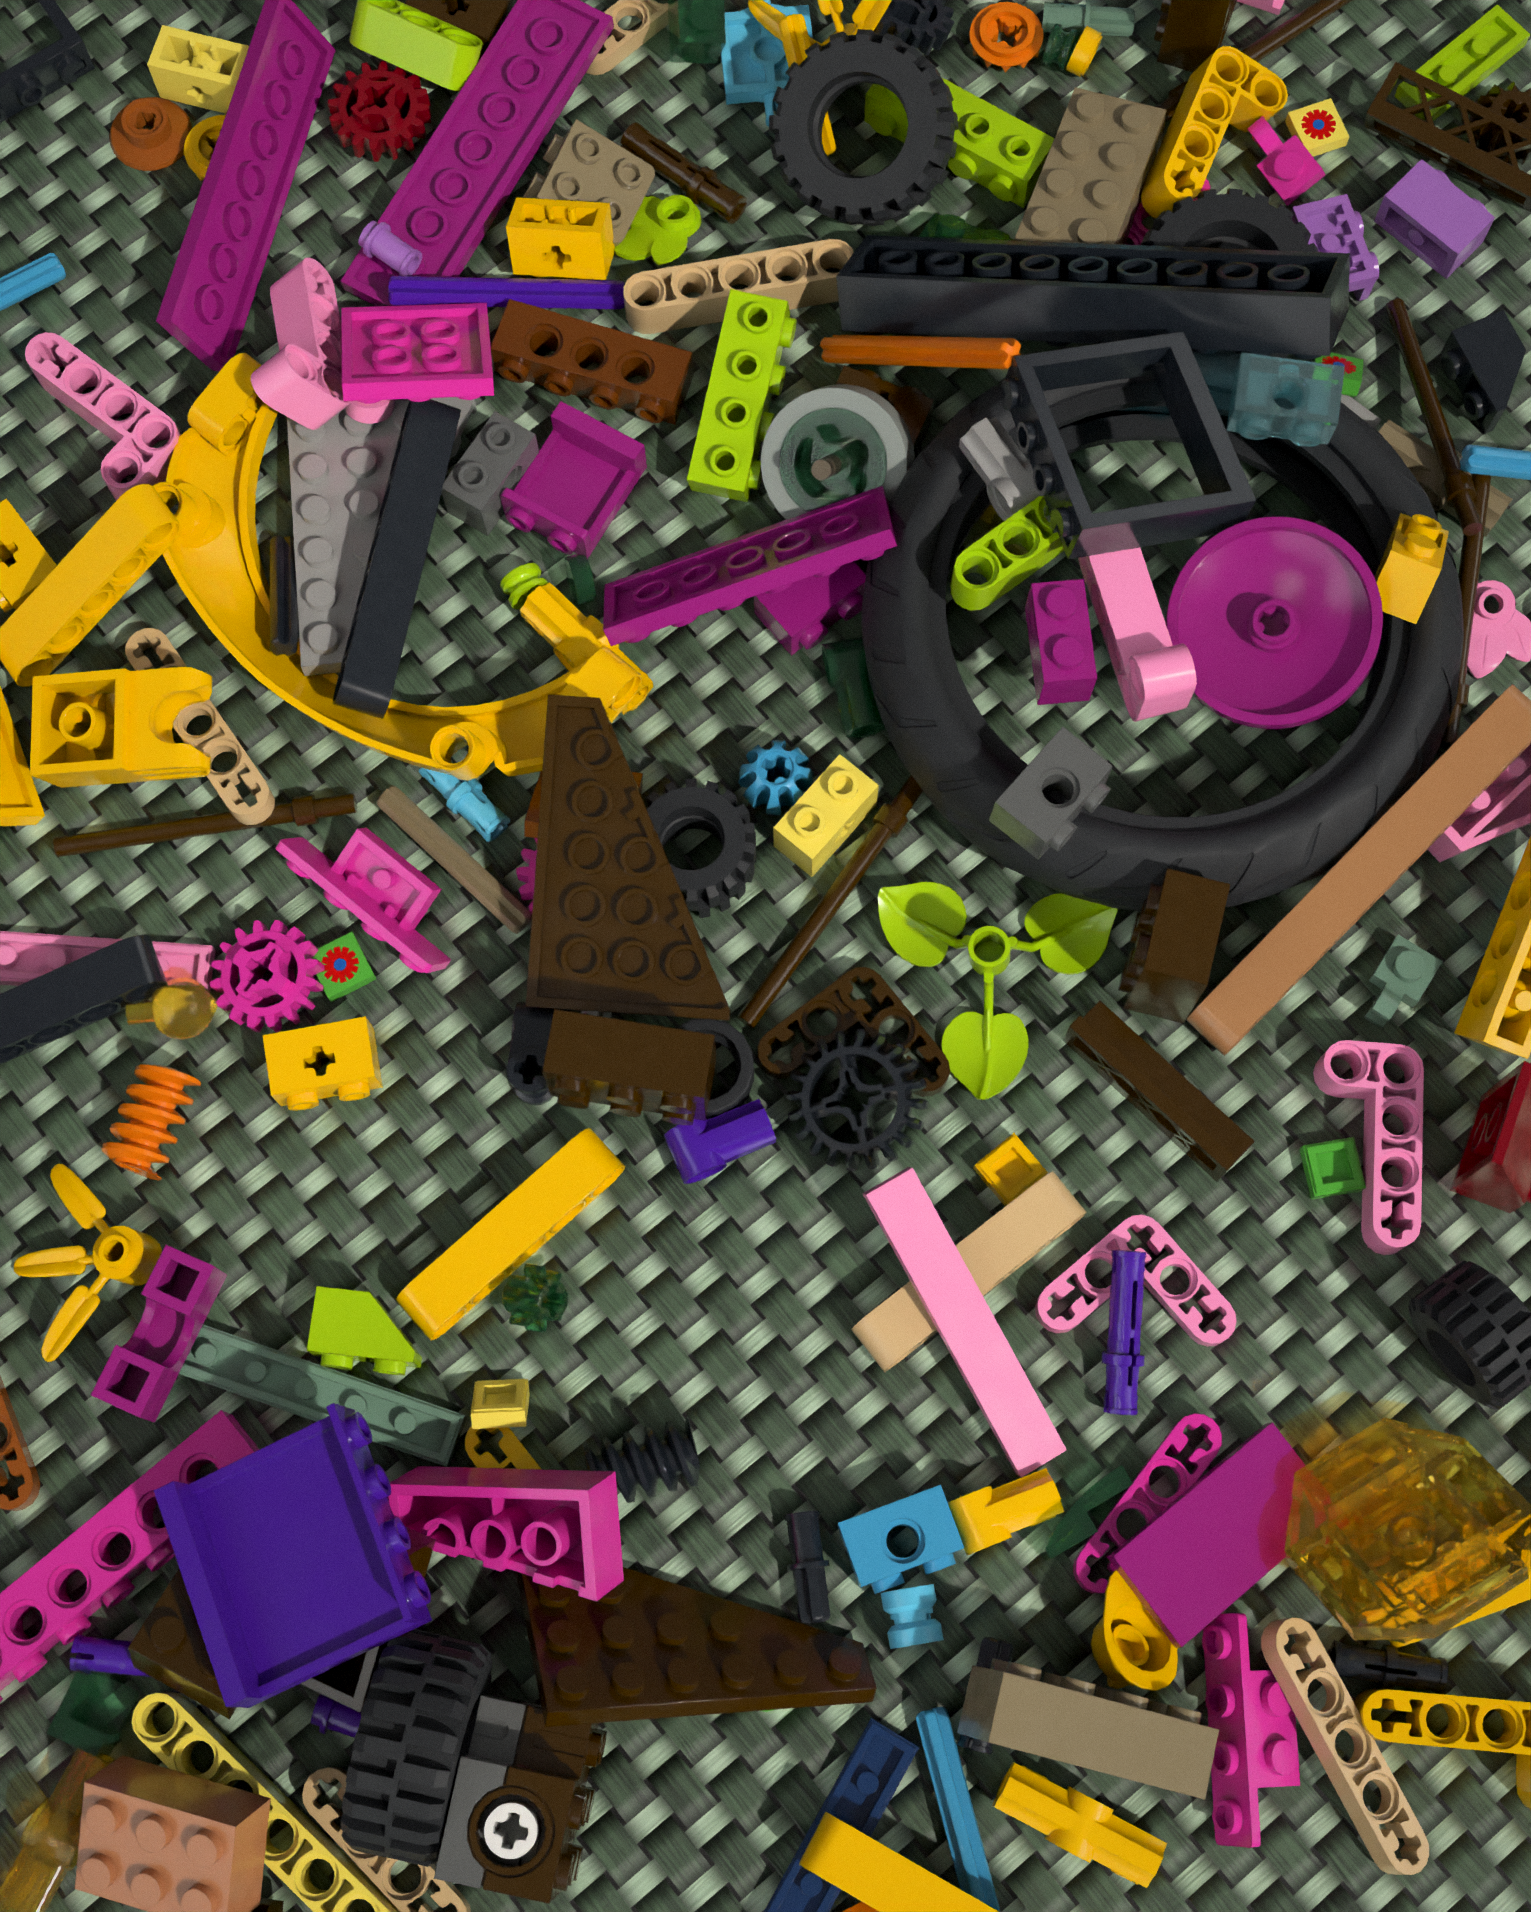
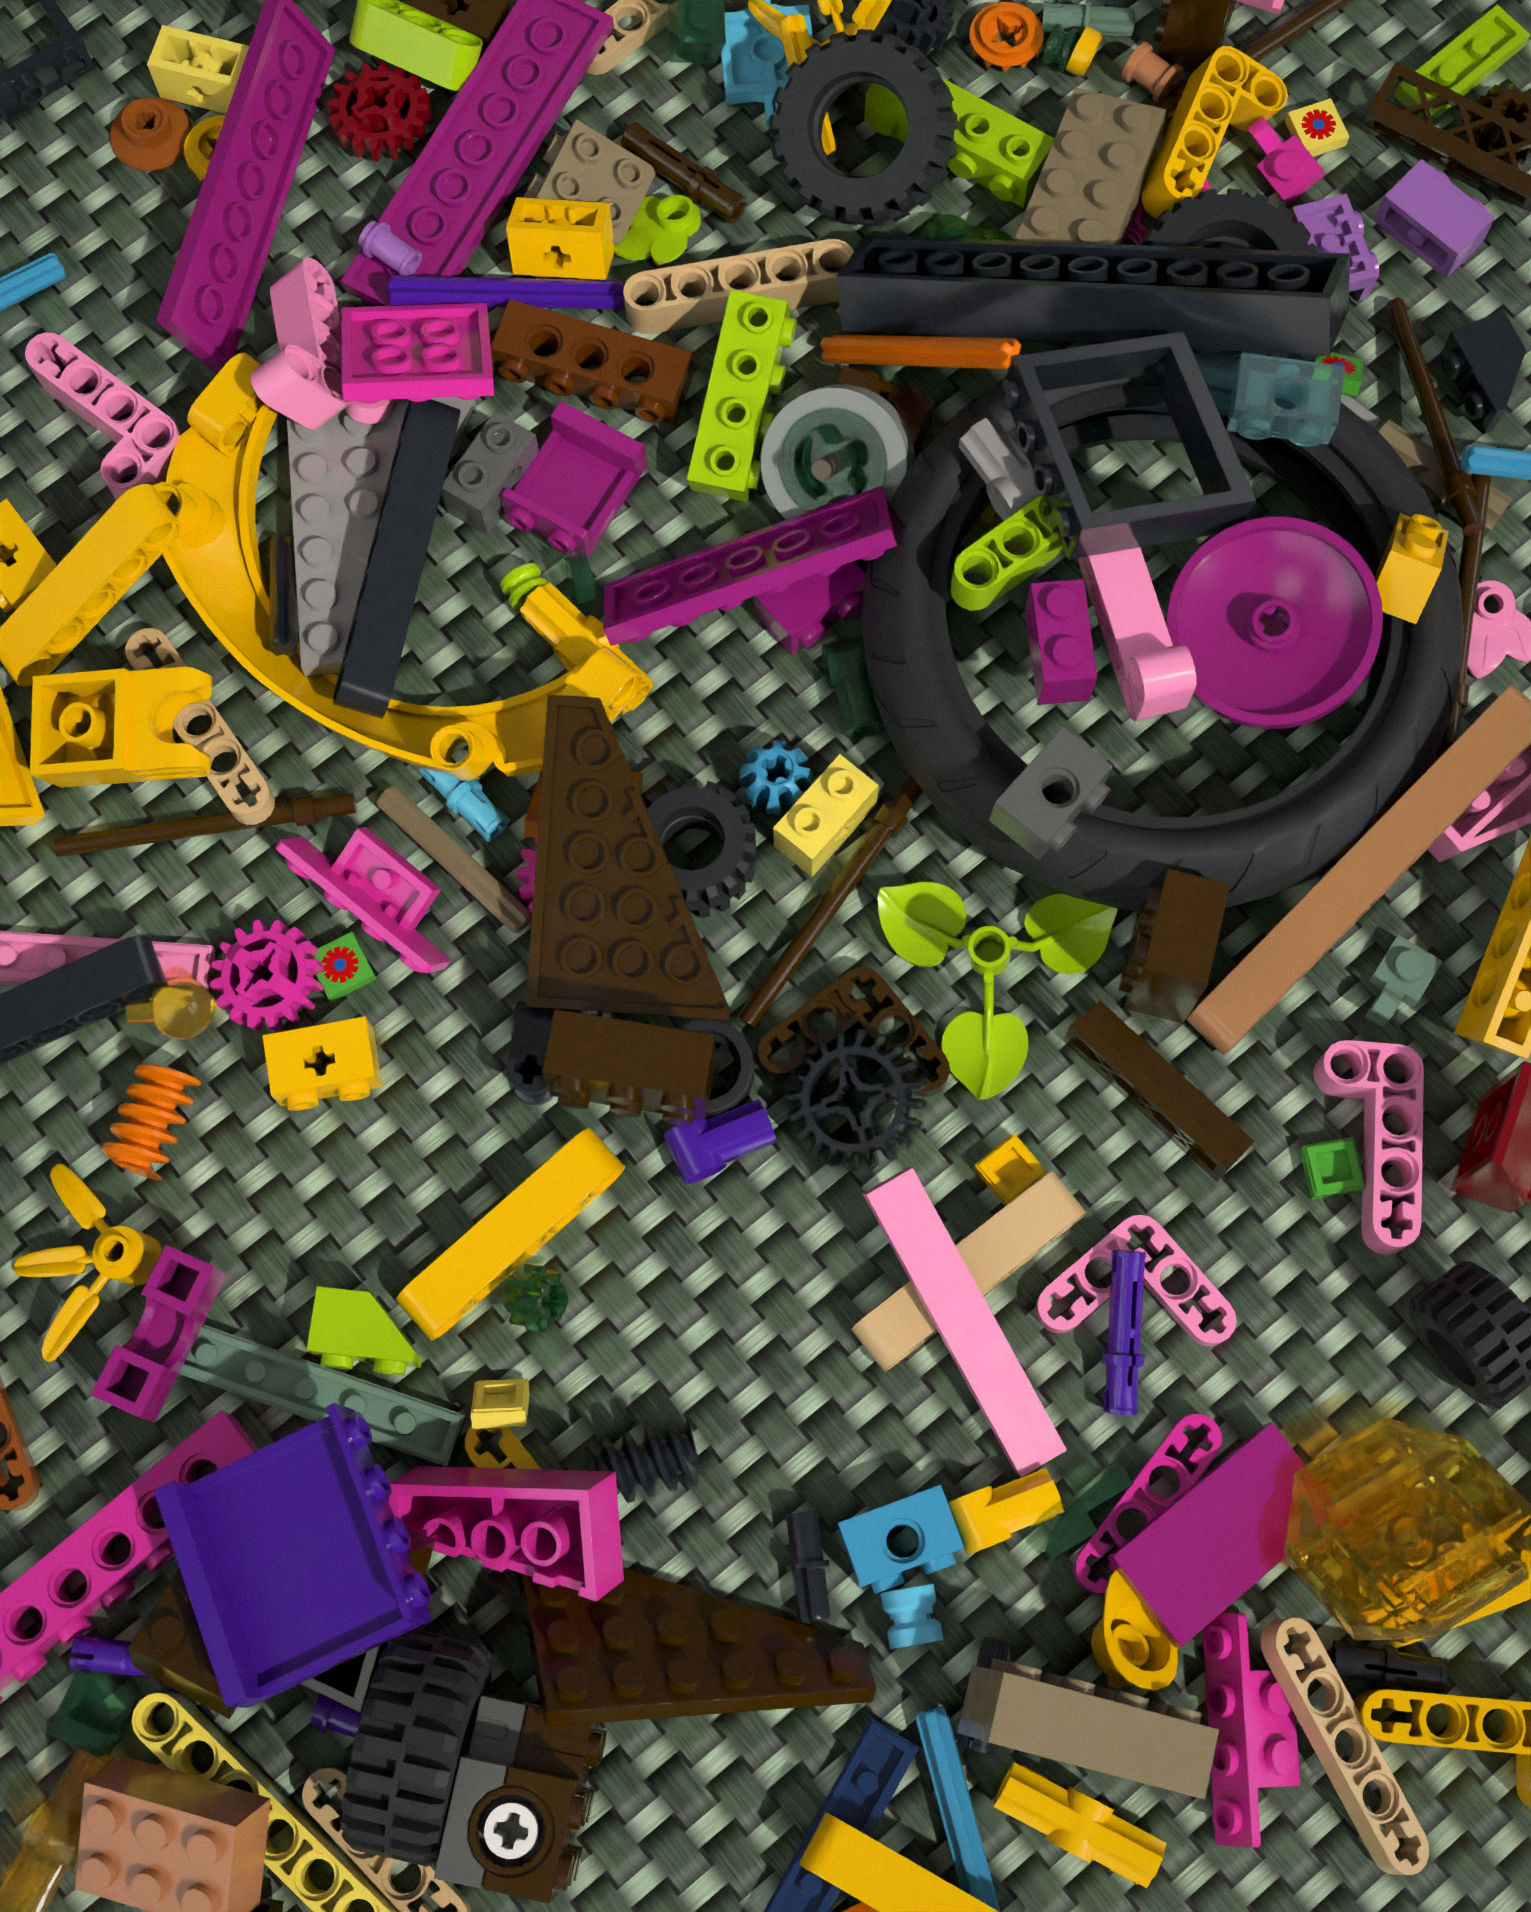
(1152, 72): none -> nougat bush

